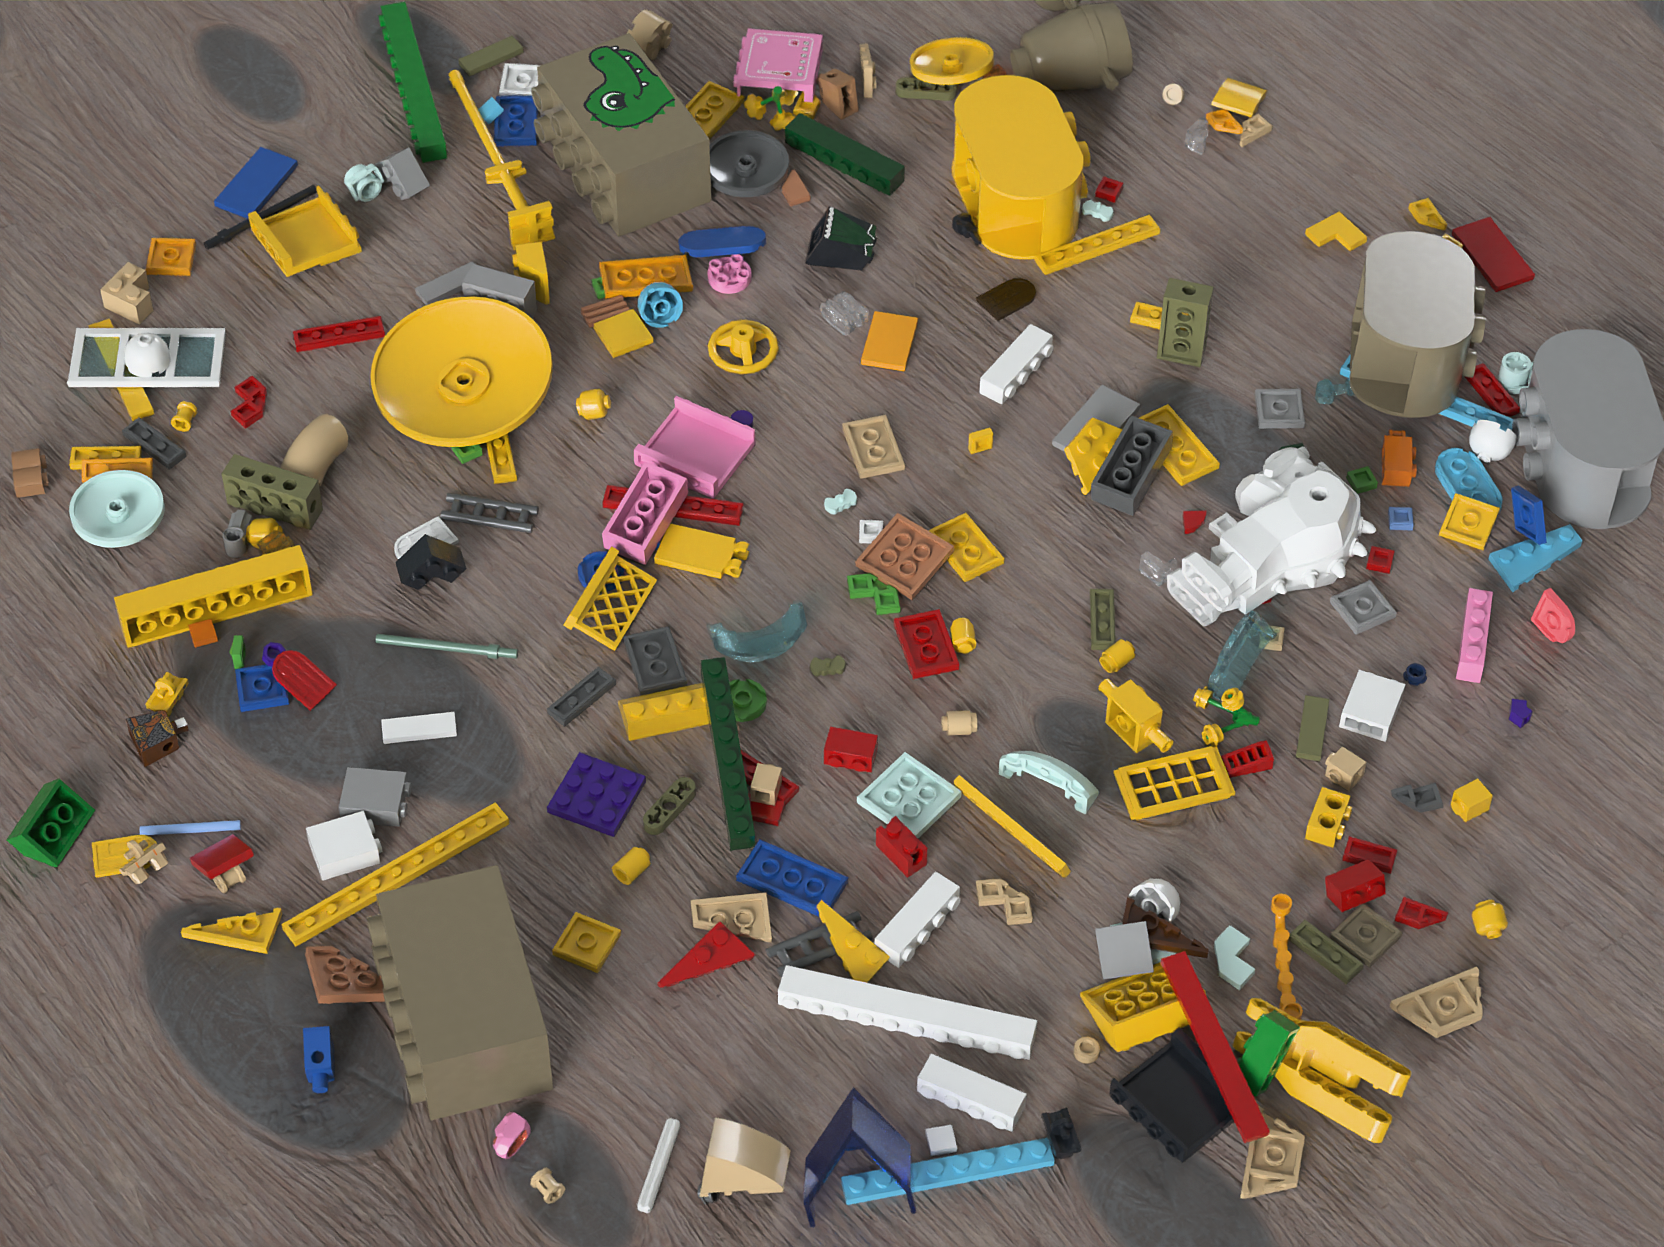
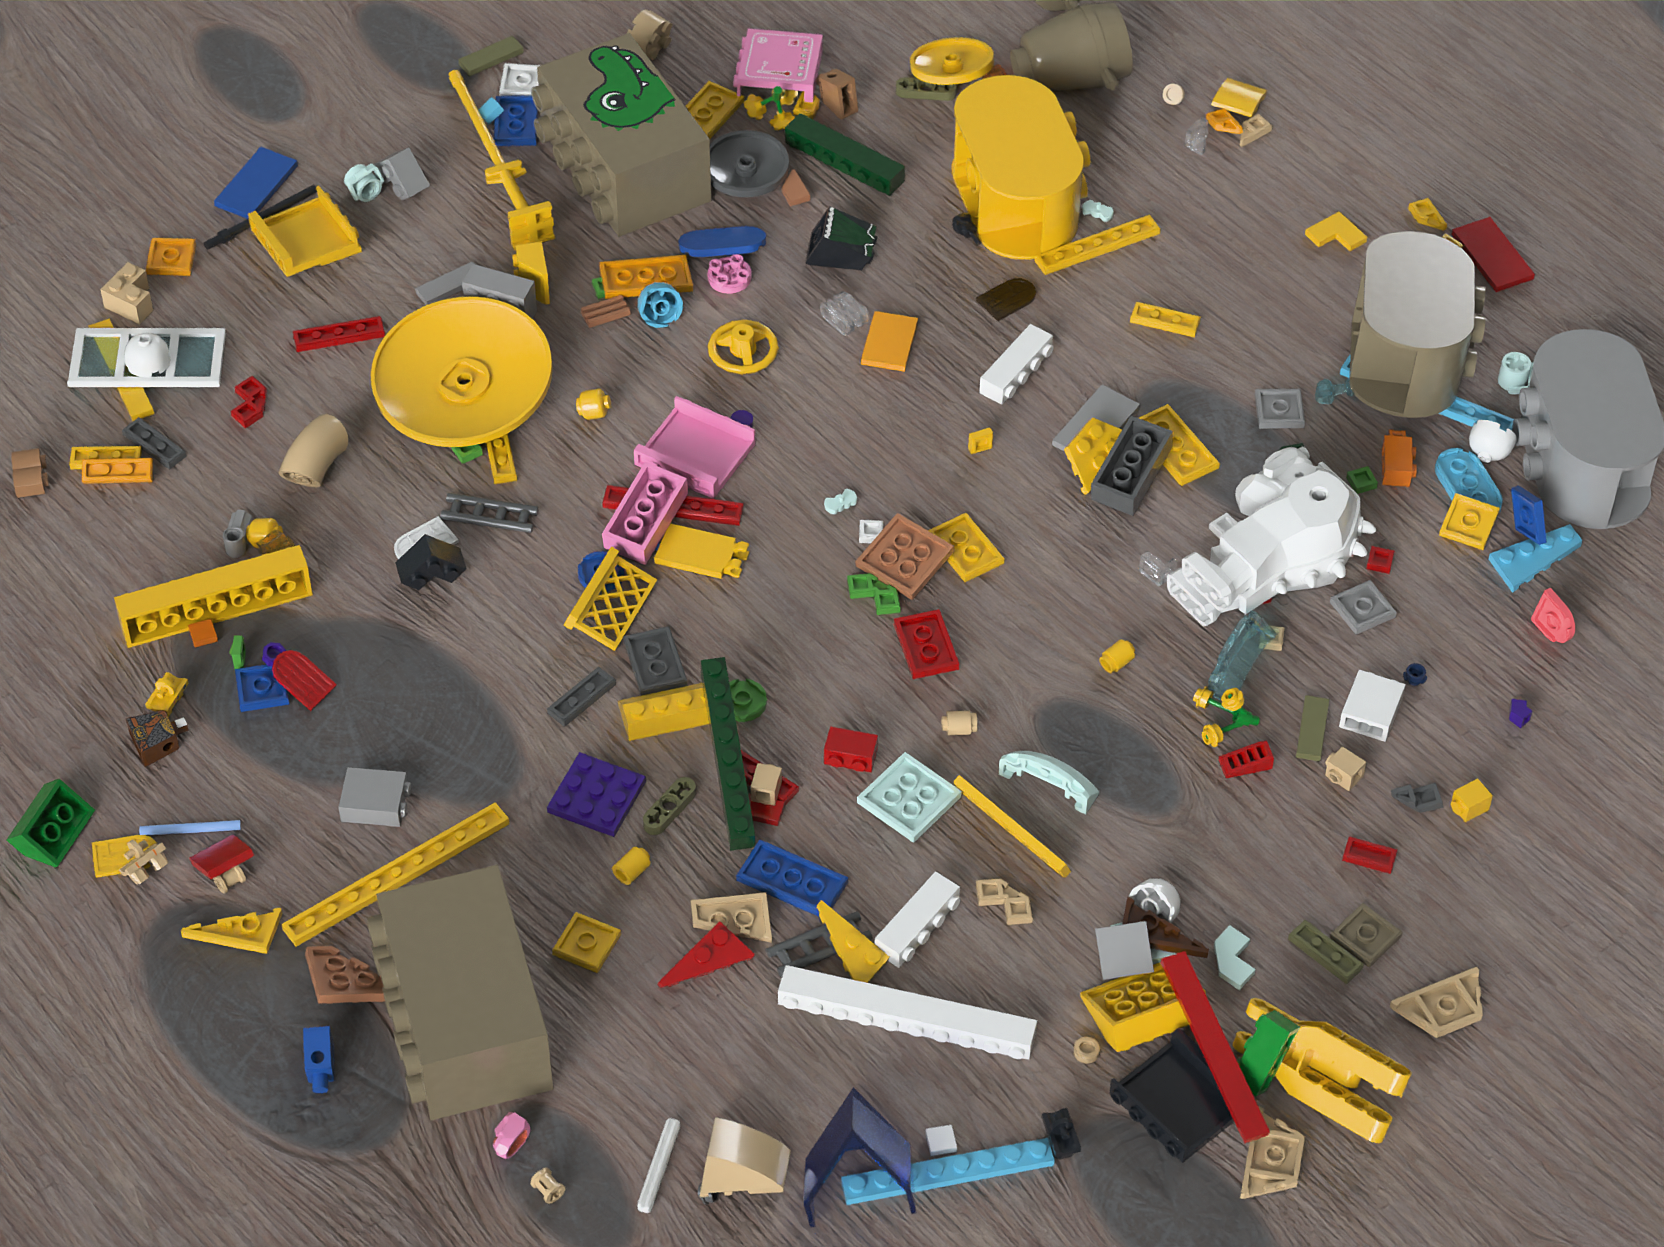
(116, 508): light aqua dish -> none
(183, 418): yellow bush -> none
(272, 491): olive brick -> none
(344, 845): white brick -> none
(413, 82): green brick -> none
(419, 727): white tile -> none
(492, 651): sand green bar -> none
(623, 333): yellow tile -> none
(762, 643): clear light blue windscreen -> none
(827, 666): olive piece -> none
(868, 70): tan wing -> none
(873, 446): tan tile -> none
(901, 847): red brick -> none
(963, 635): yellow brick -> none
(971, 1093): white brick -> none
(1102, 618): olive tile -> none
(1109, 189): red tile -> none
(1134, 716): yellow brick -> none
(1180, 345): olive brick -> none
(1193, 520): red tile -> none
(1217, 768): yellow piece -> none
(1281, 906): light orange bar -> none
(1325, 816): yellow brick -> none
(1355, 885): red brick -> none
(1400, 518): medium blue tile -> none
(1418, 914): red tile -> none
(1474, 635): bright pink brick -> none
(1489, 919): yellow head -> none
(1493, 392): red tile -> none

